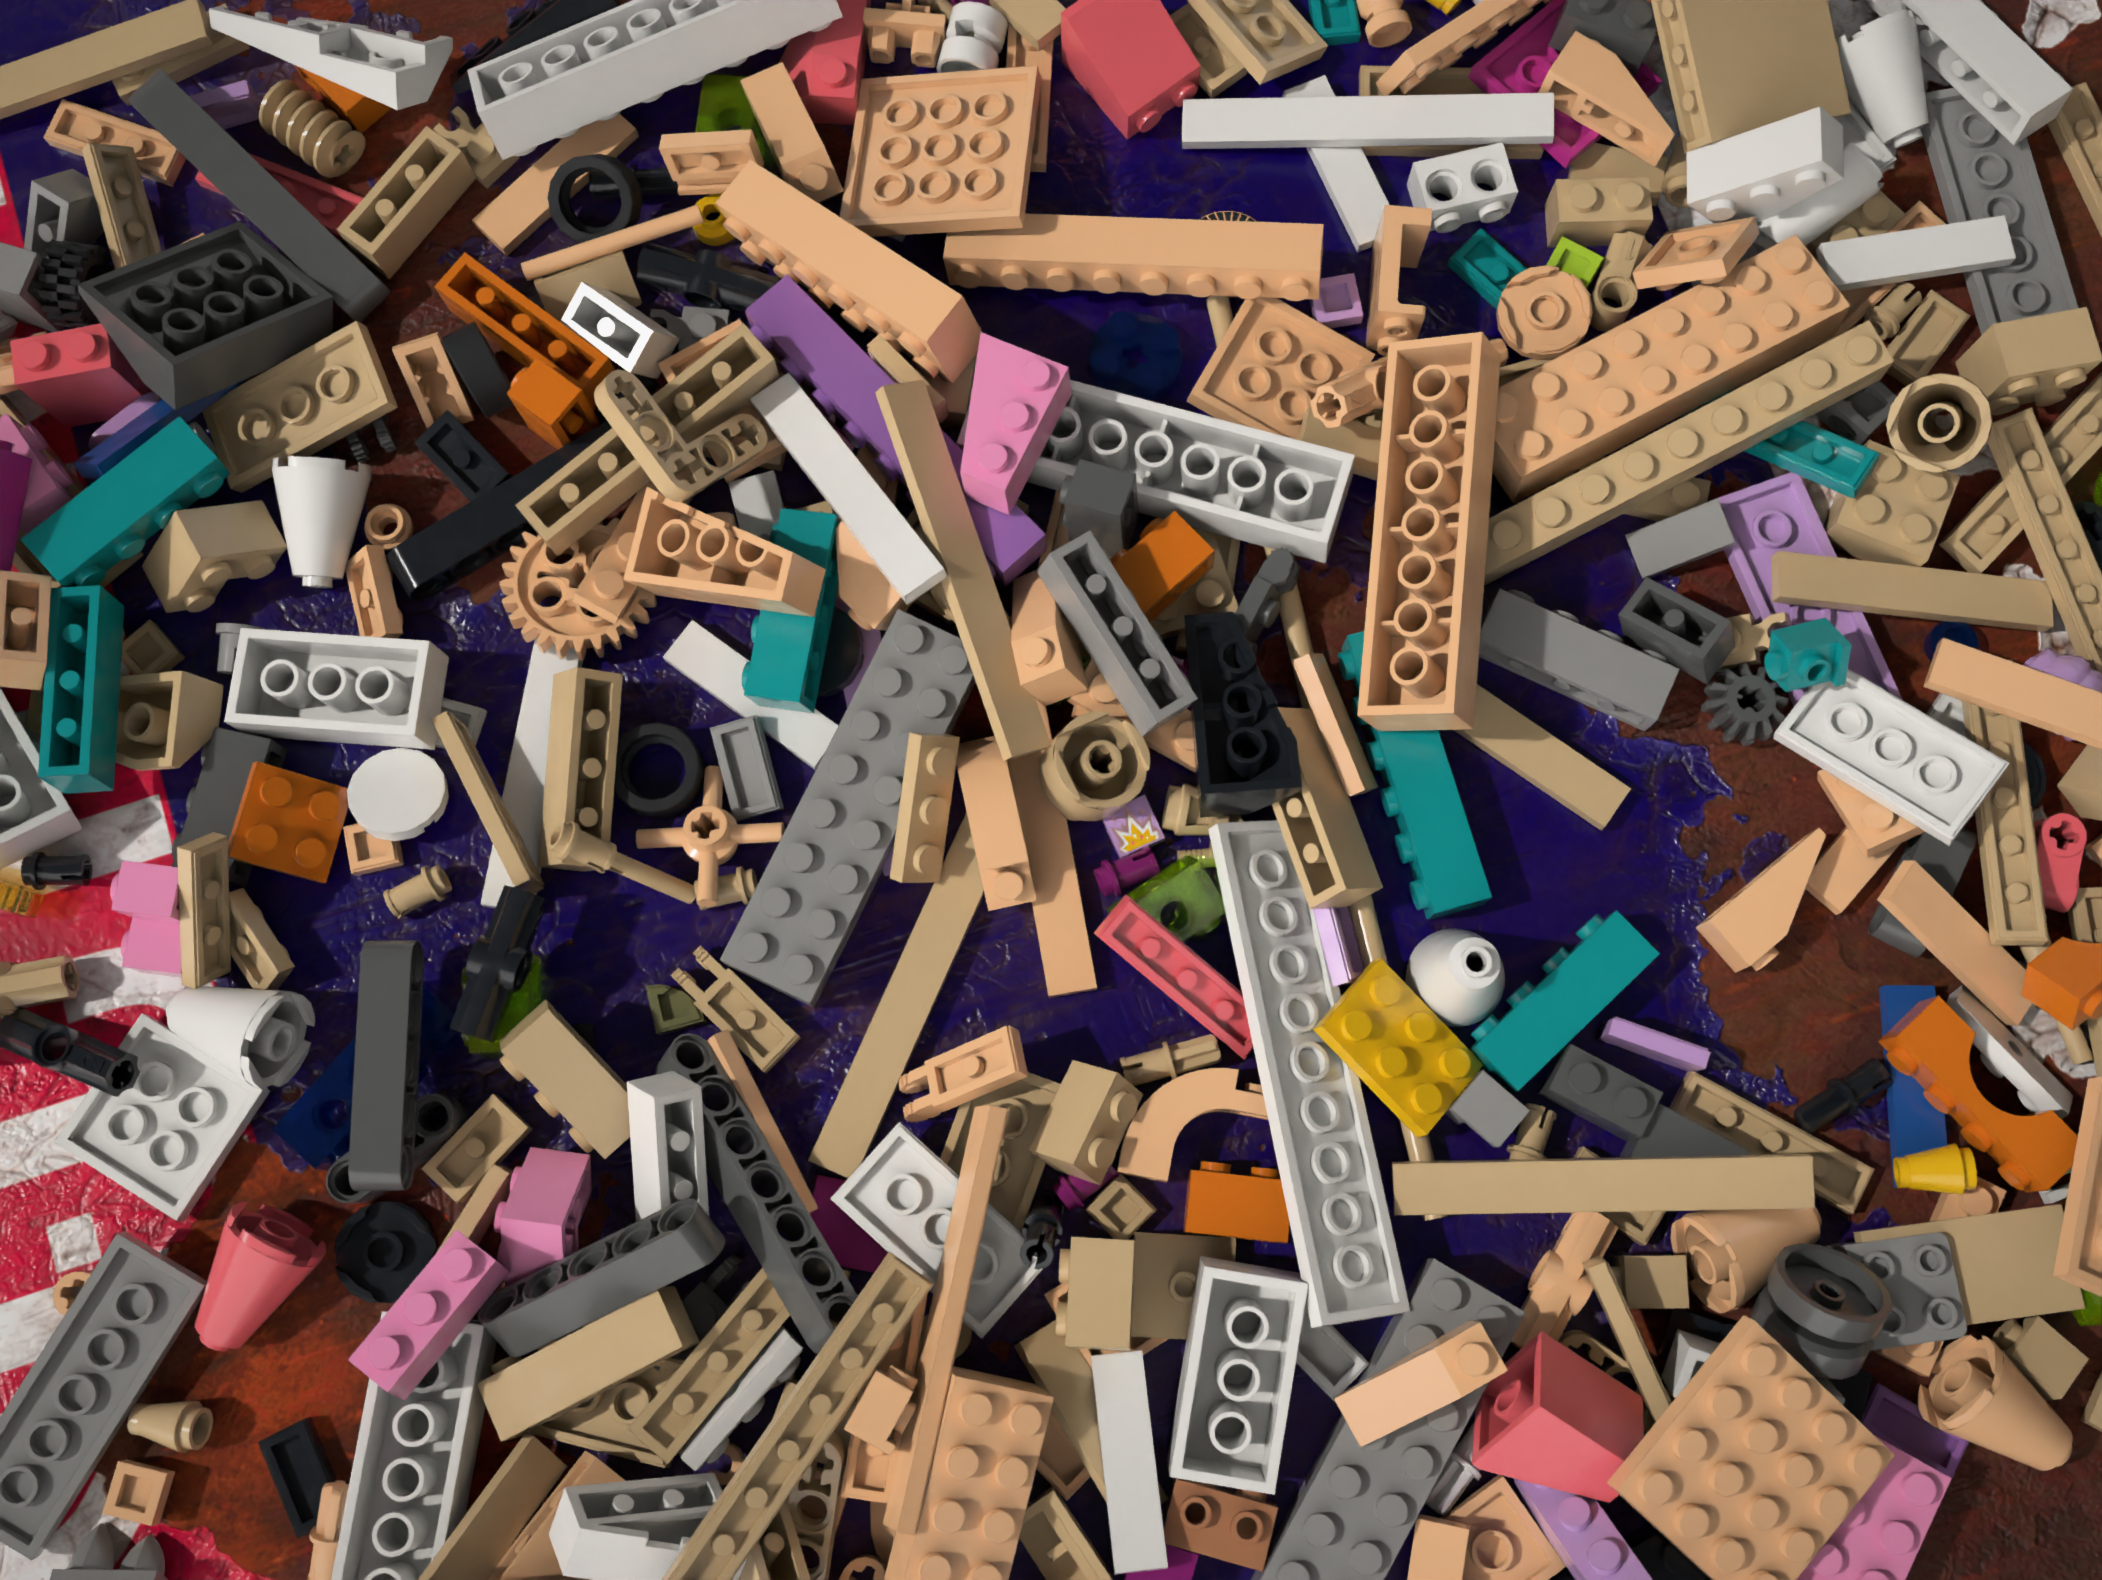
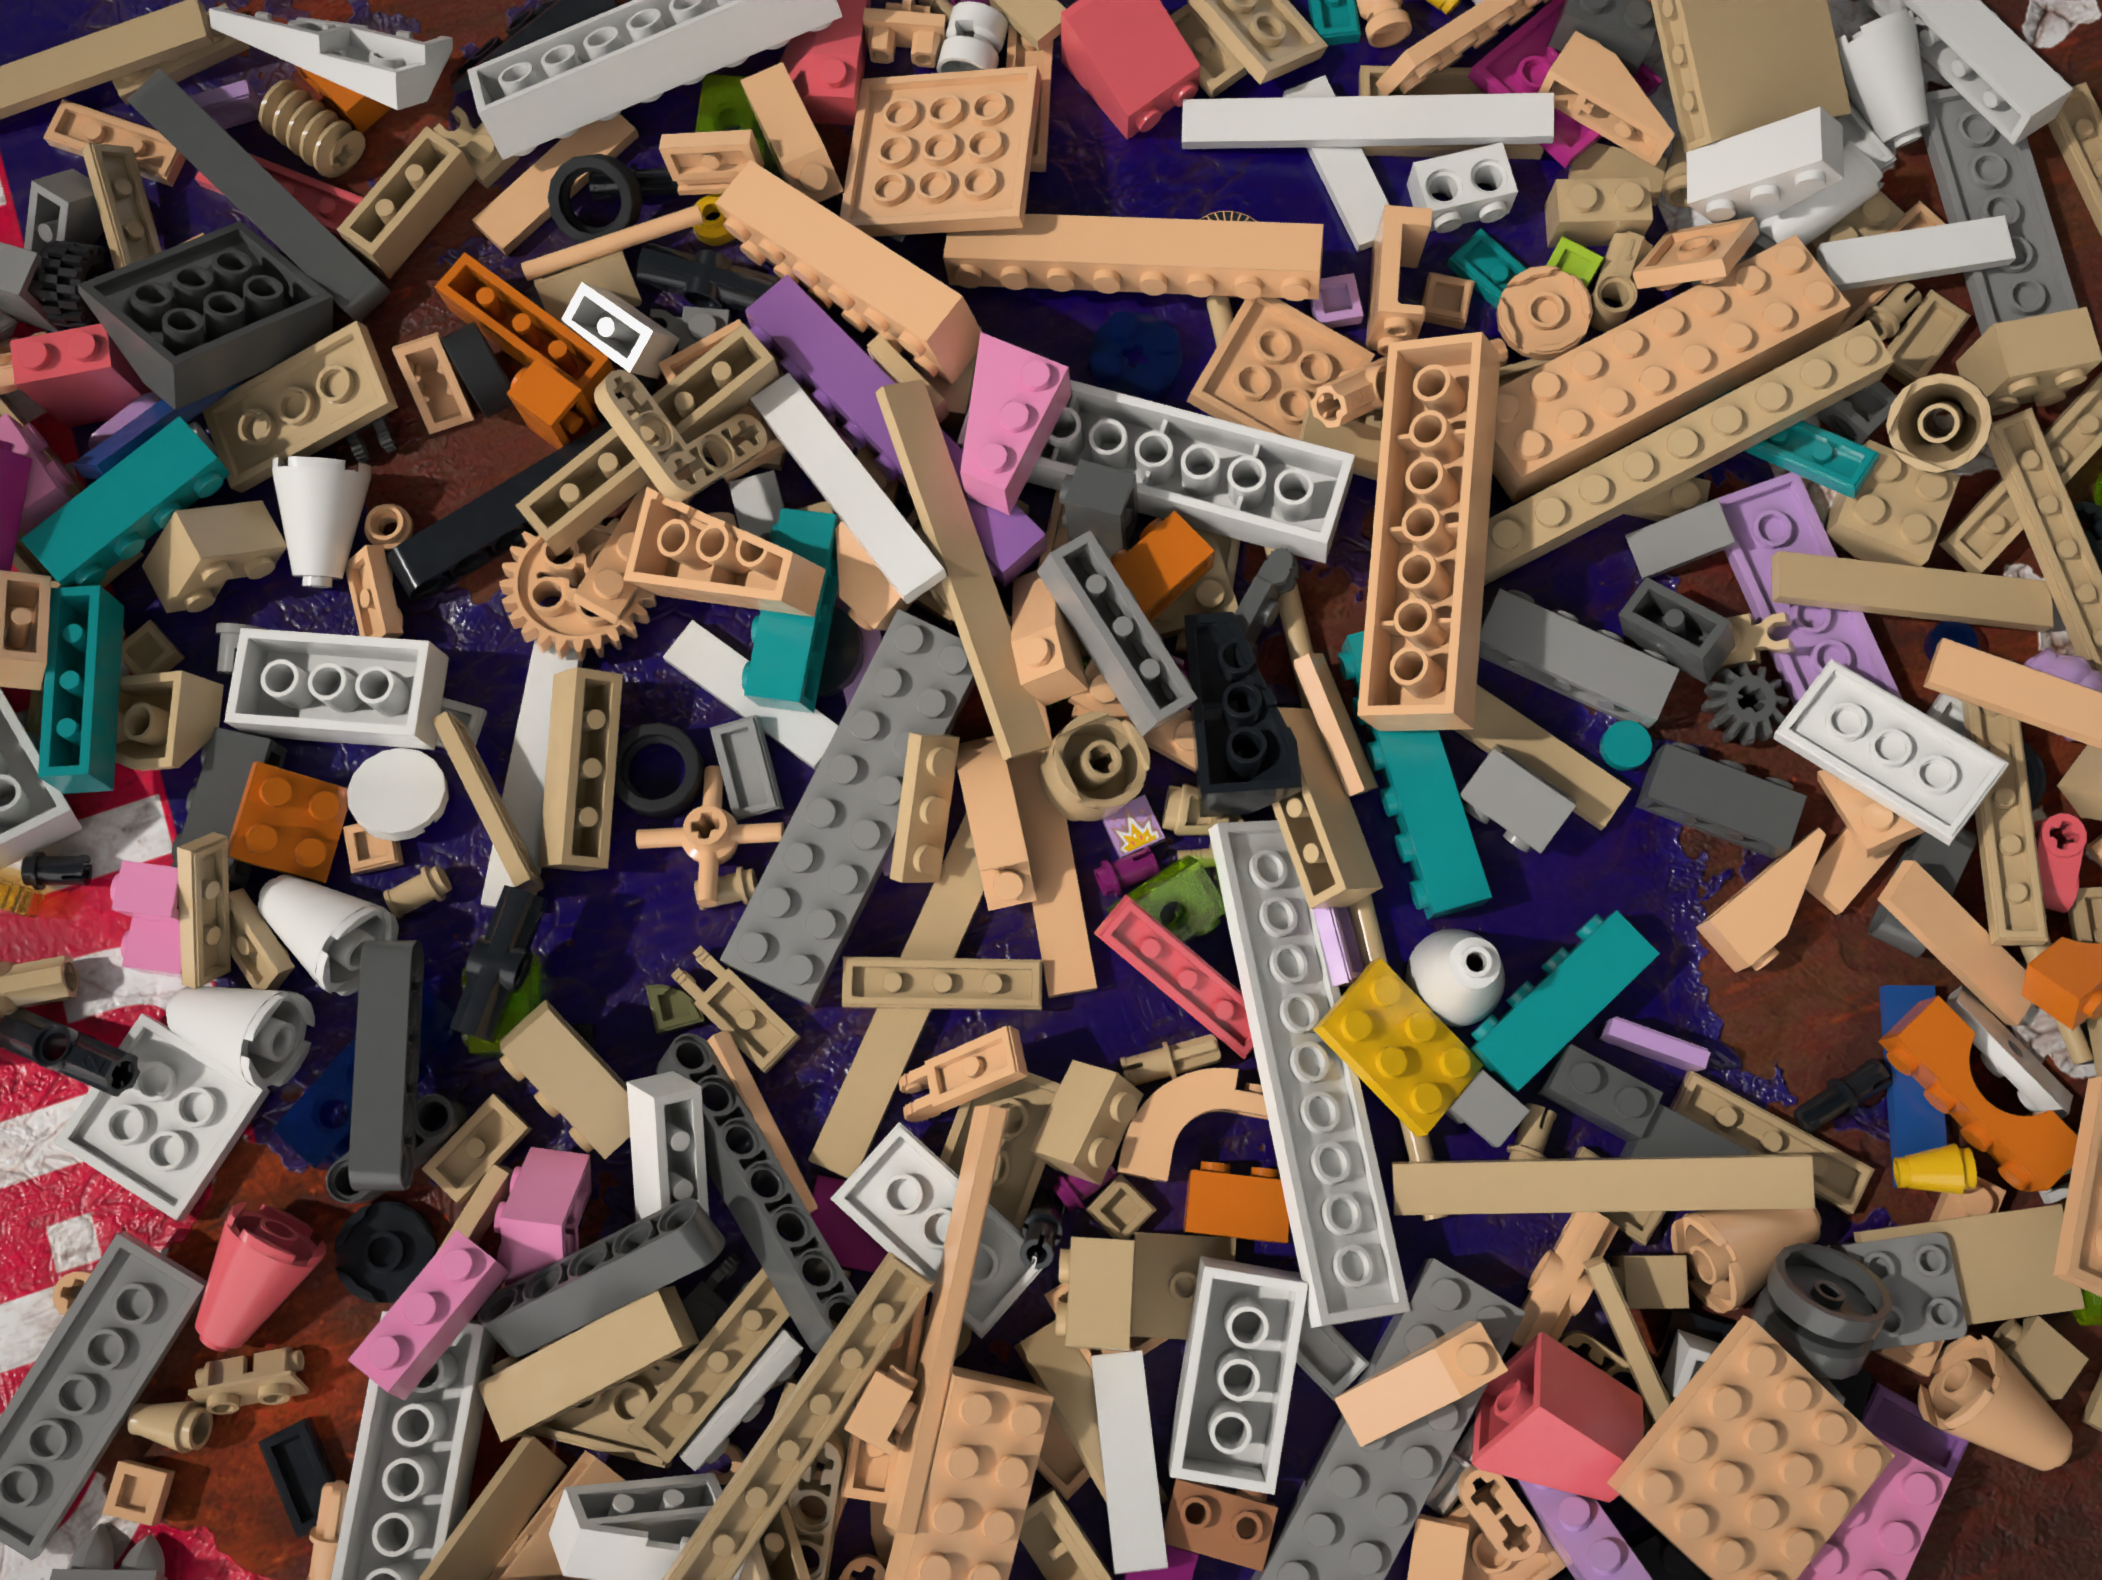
(227, 1385): none -> tan hinge
(324, 928): none -> white cone
(462, 456): black plate -> none
(570, 842): tan pin -> none
(942, 983): none -> tan tile
(1447, 300): none -> light nougat tile
(1488, 1518): none -> light nougat beam
(1516, 800): none -> light grey brick
(1625, 745): none -> teal tile
(1721, 799): none -> dark grey brick
(1807, 655): teal brick -> none

